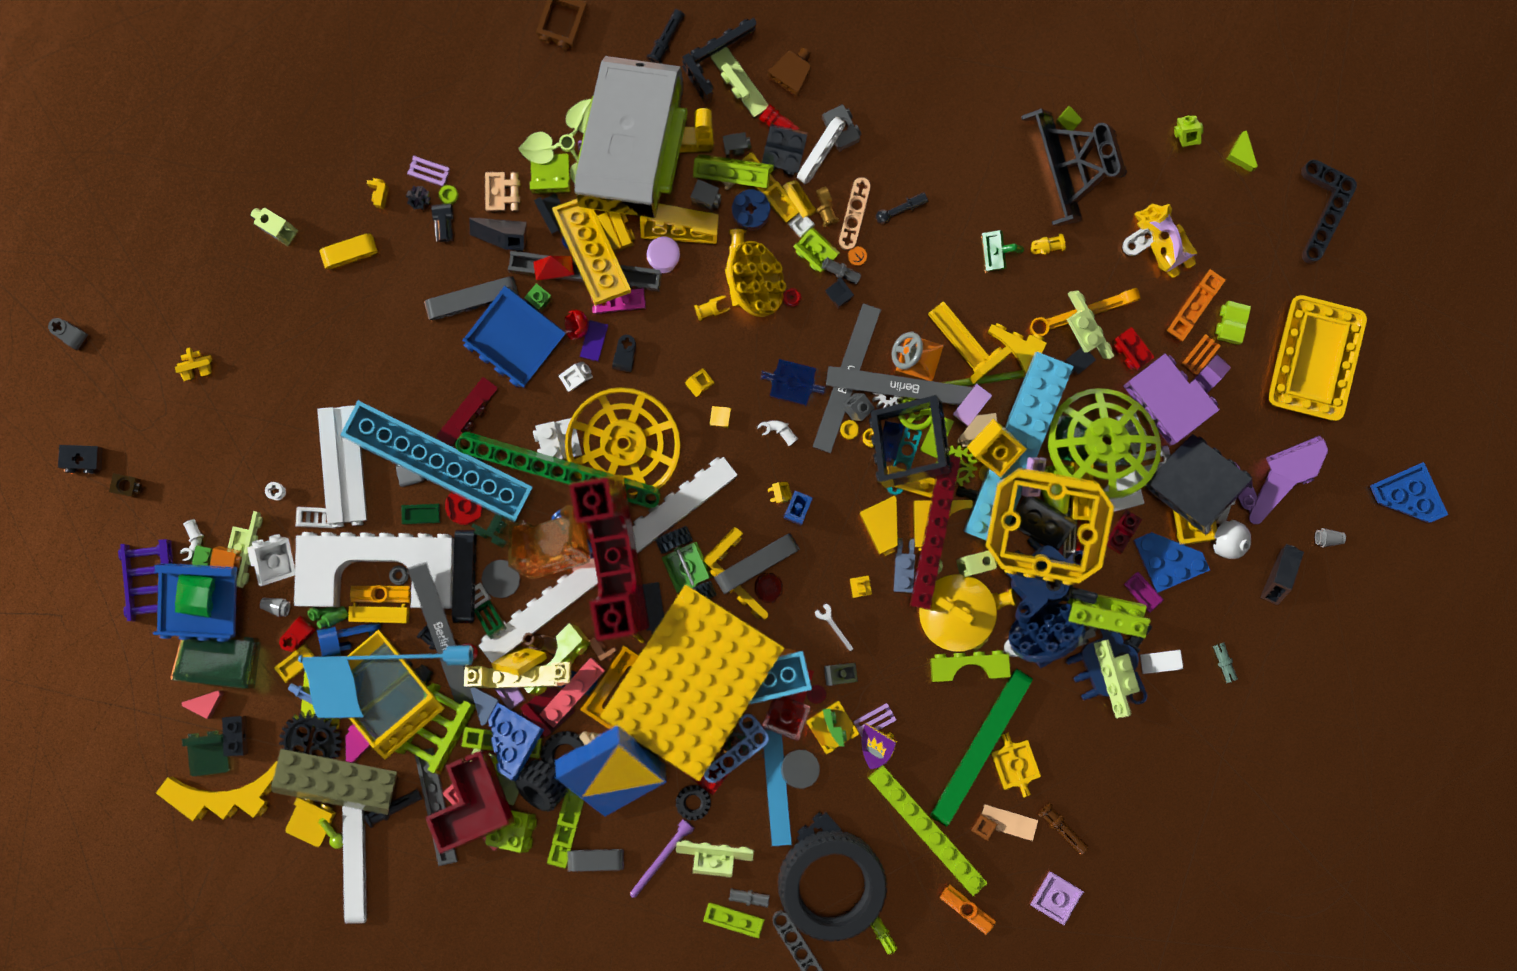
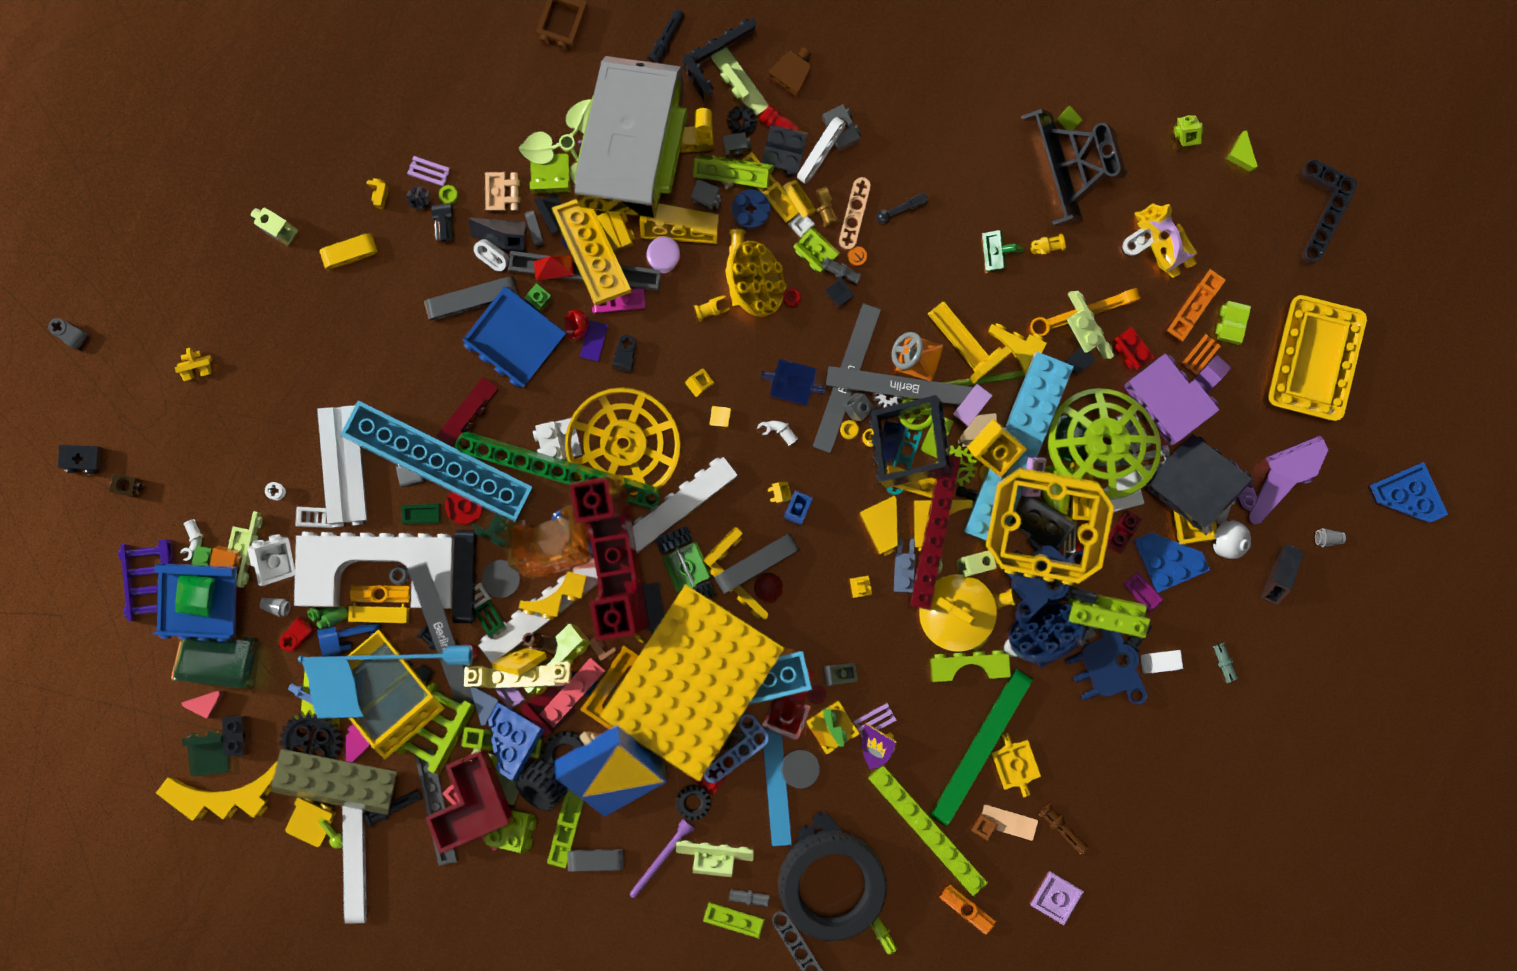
(291, 666): yellow tile -> none
(491, 255): none -> white plate
(534, 228): none -> dark grey beam
(572, 586): none -> yellow arch
(575, 375): white bracket -> none
(747, 126): none -> black gear
(827, 617): white flag -> none
(1118, 677): yellowish green bracket -> none

